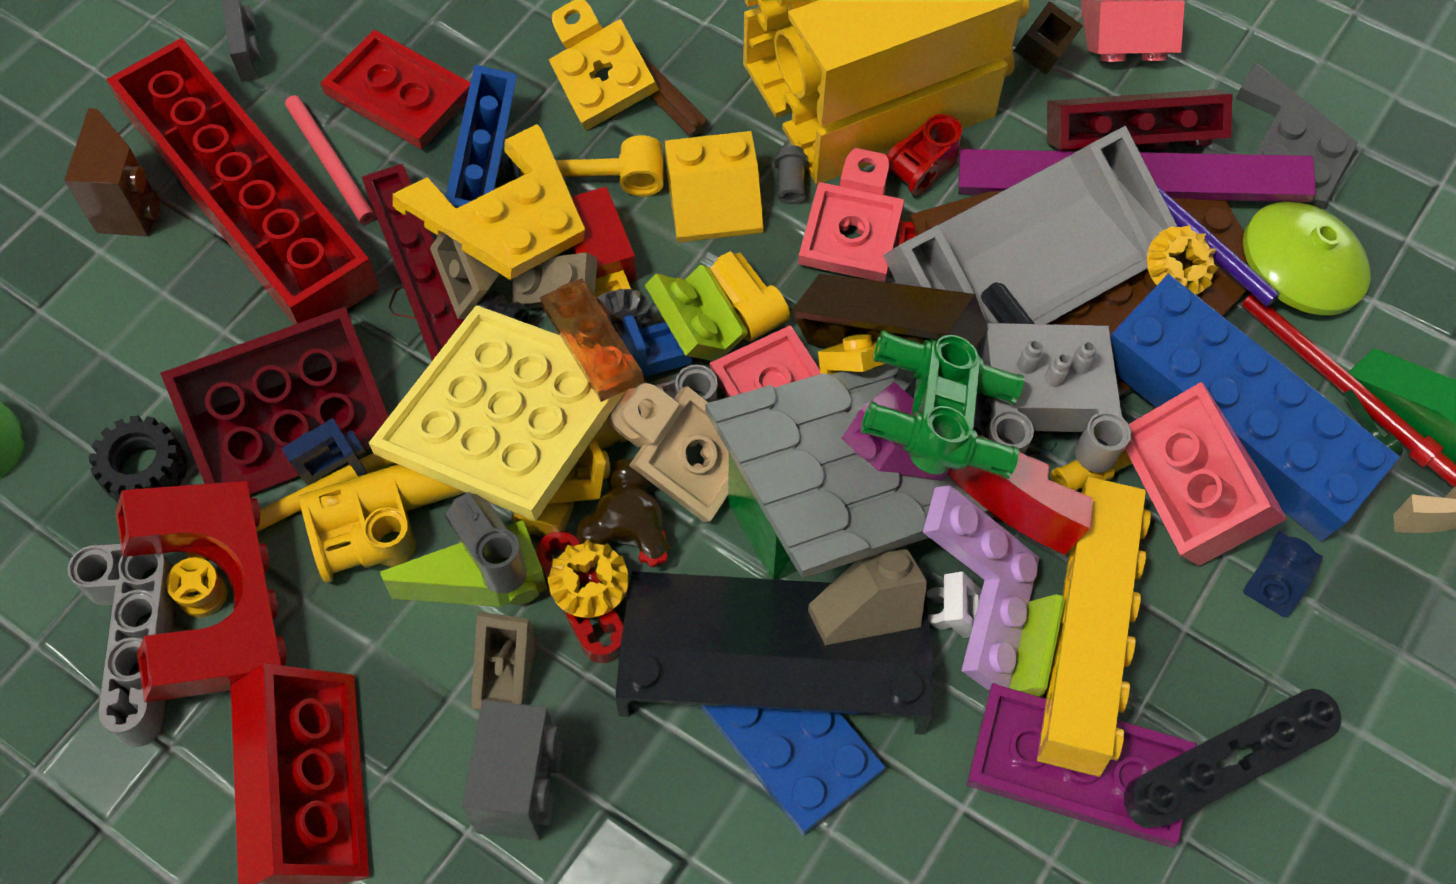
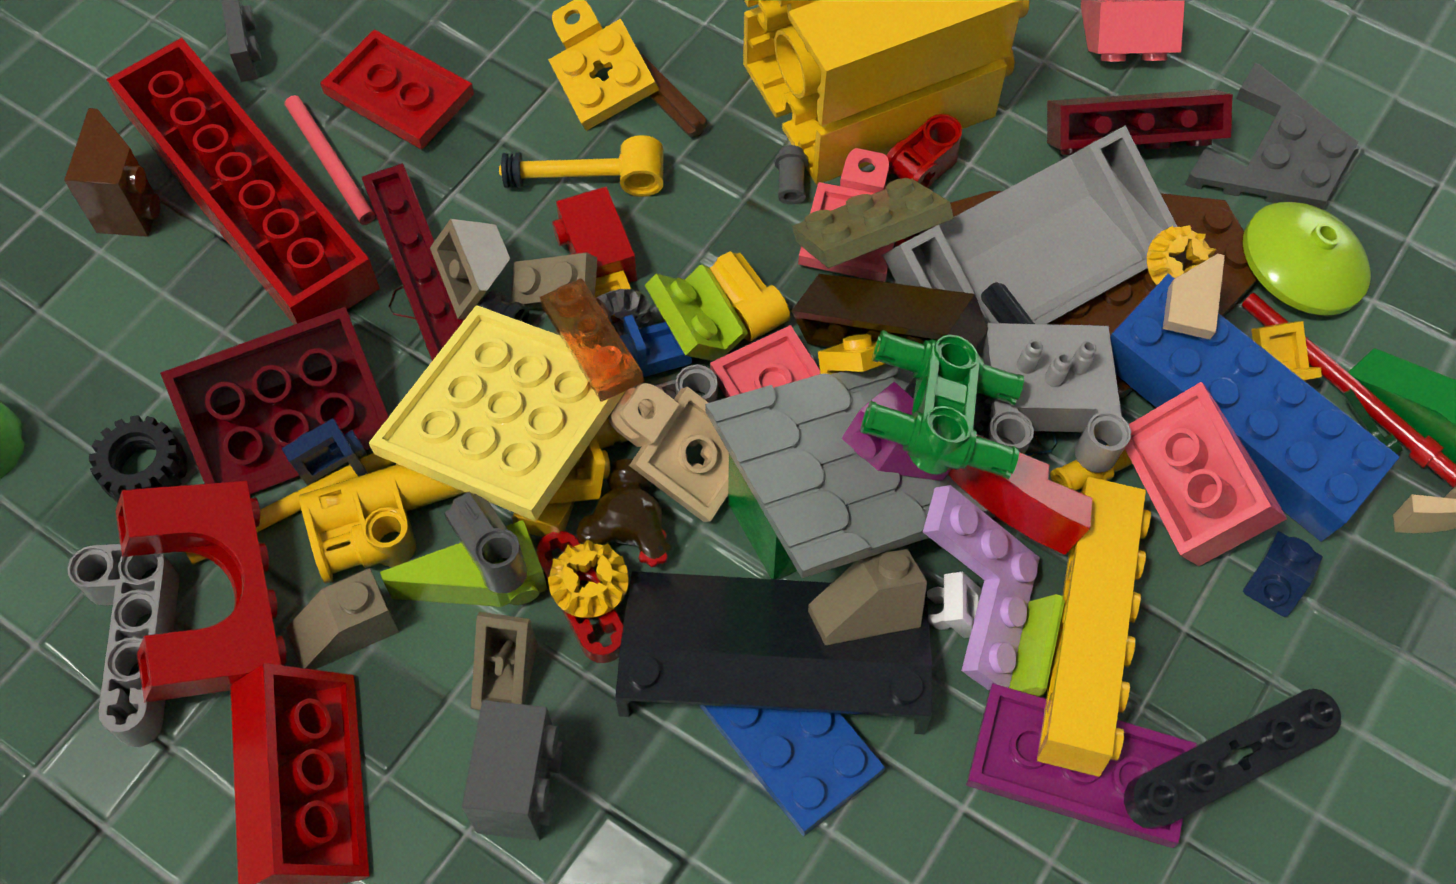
(192, 576): yellow wheel -> none
(341, 621): none -> dark tan slope
(481, 135): blue brick -> none
(513, 224): yellow wing -> none
(714, 186): yellow slope -> none
(871, 221): none -> olive plate
(1048, 37): dark brown brick -> none
(1177, 174): magenta tile -> none
(1195, 299): none -> tan tile
(1223, 255): dark purple bar -> none
(1288, 346): none -> yellow bracket

